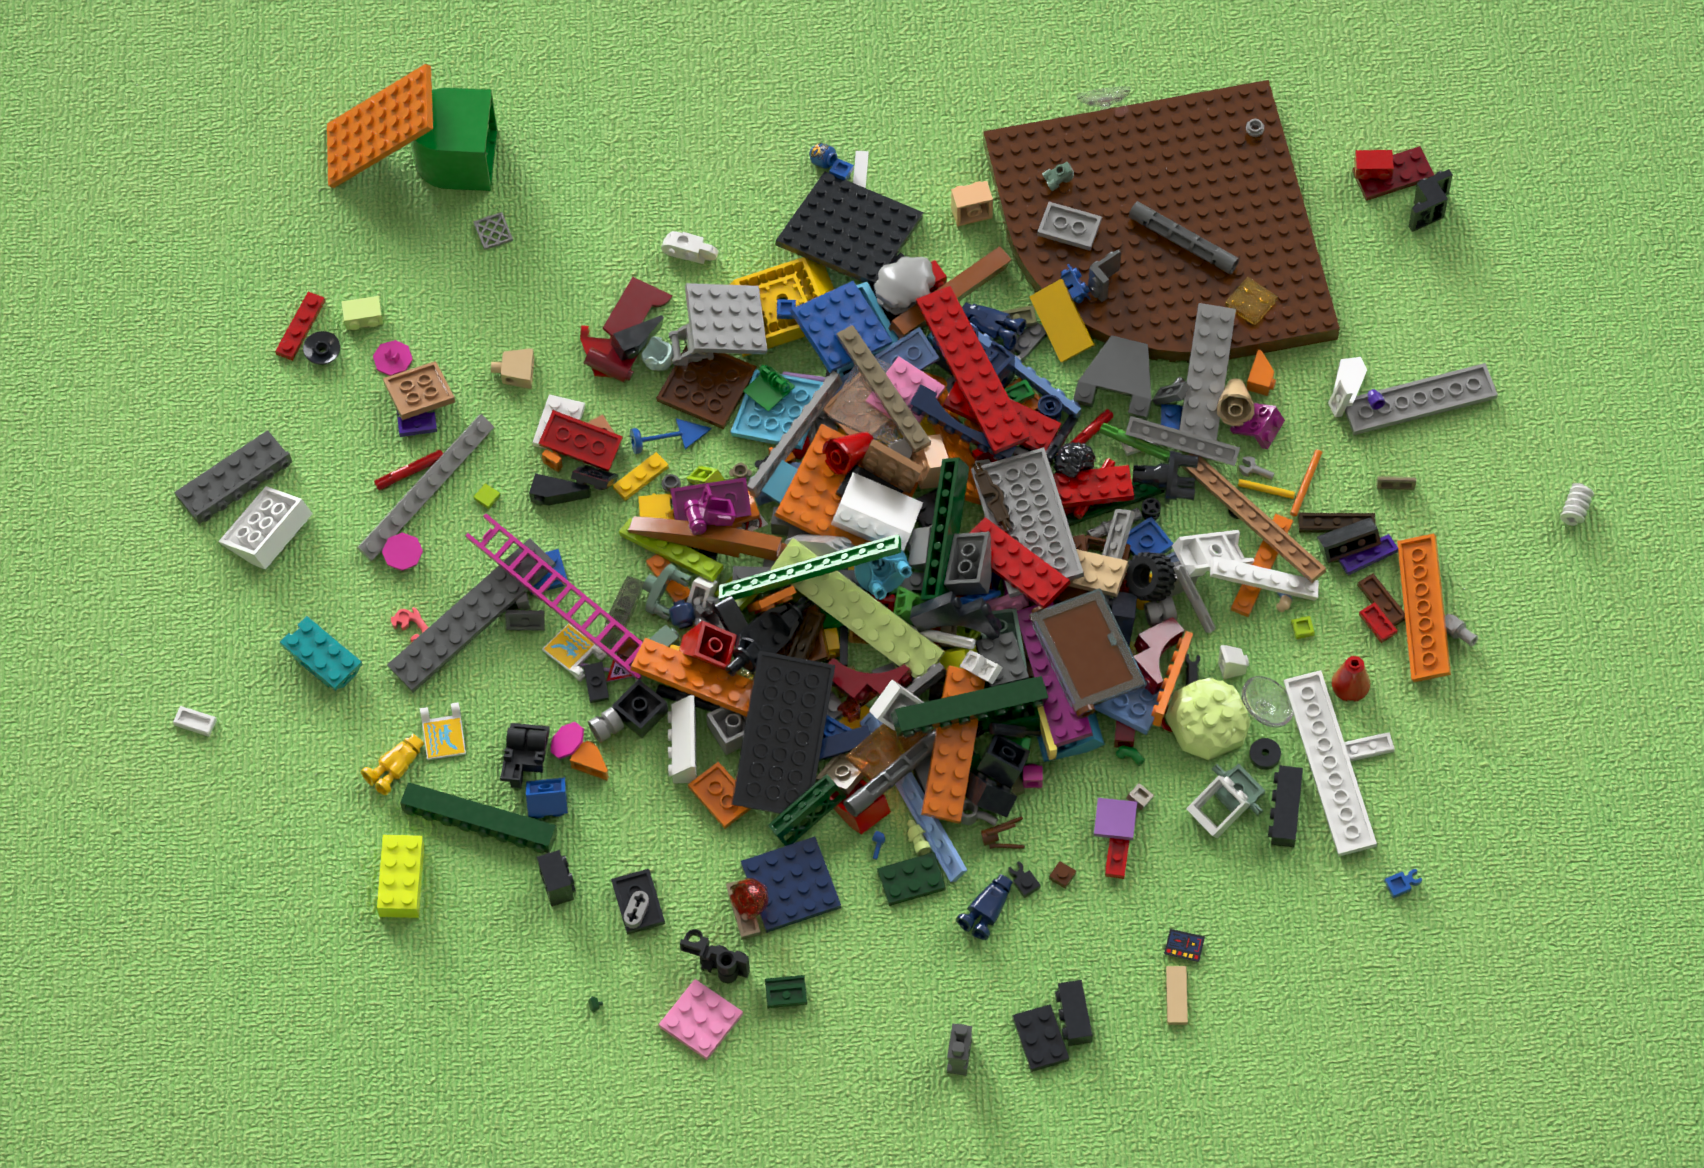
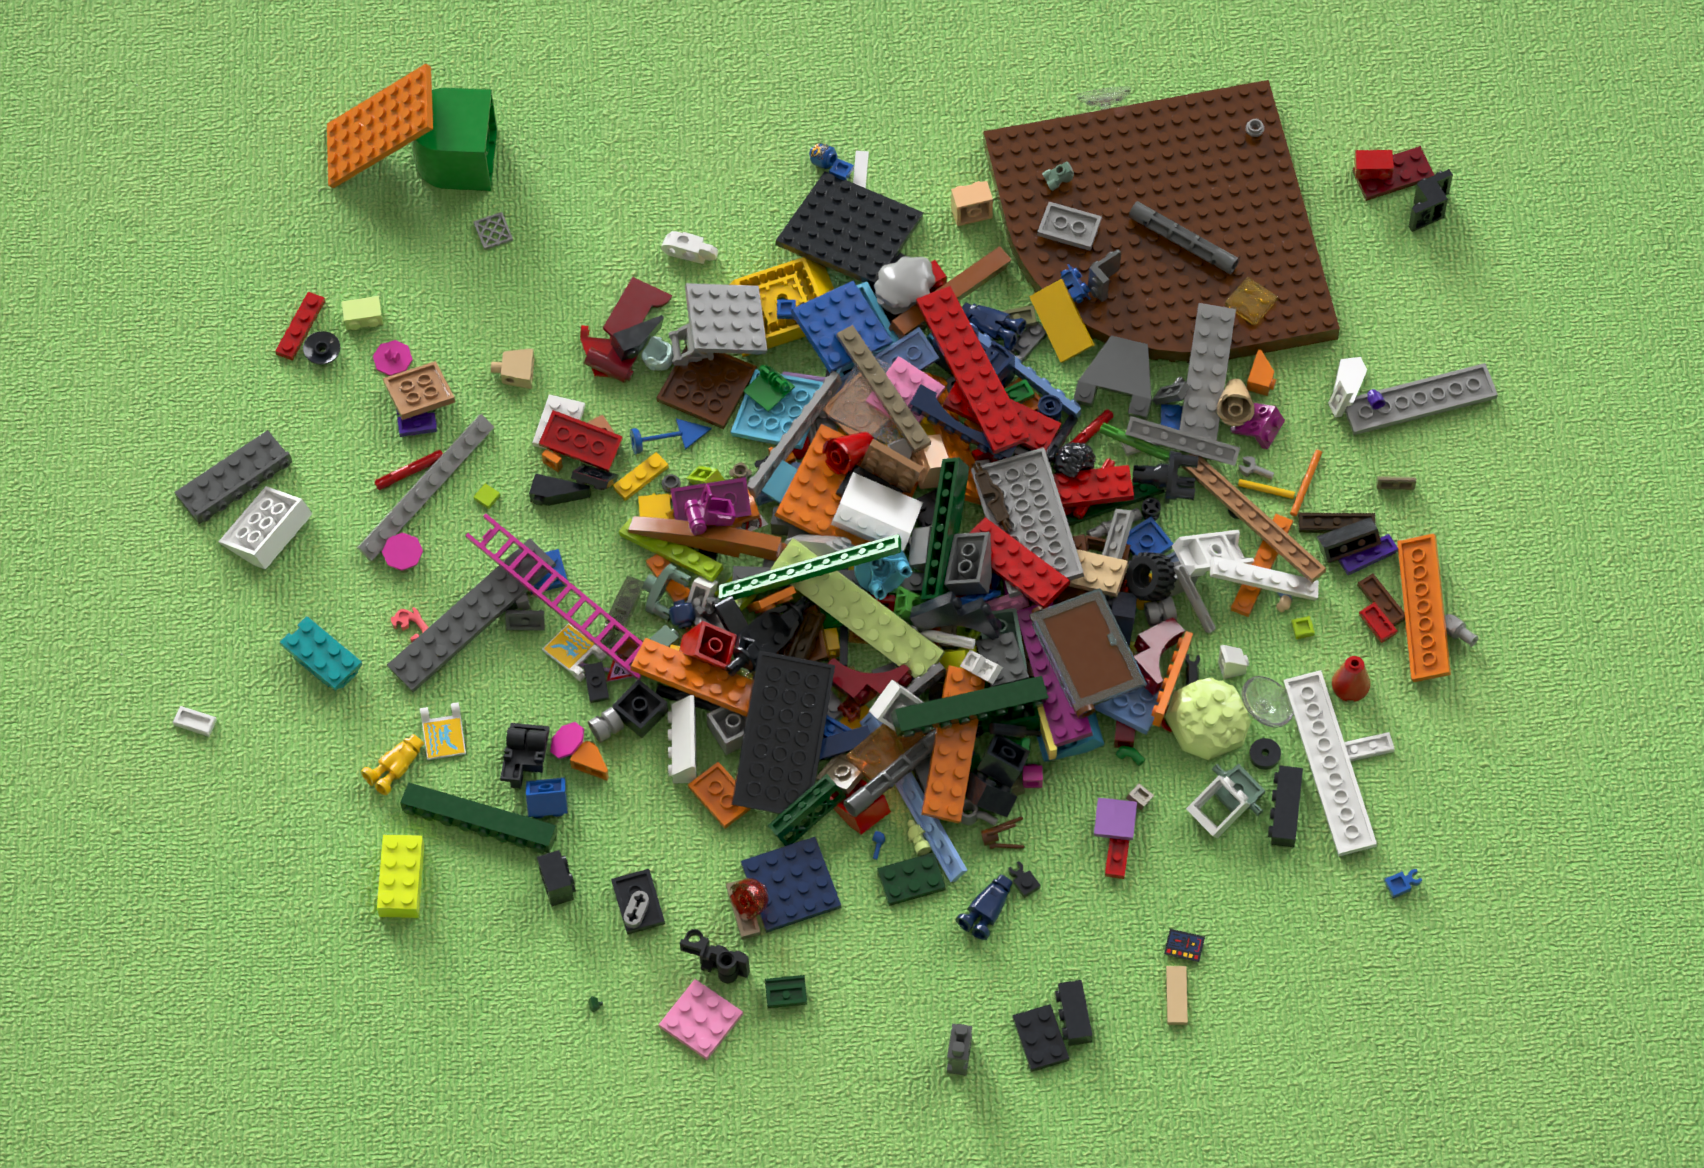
(1062, 874): reddish brown plate -> none
(1576, 504): white piece -> none

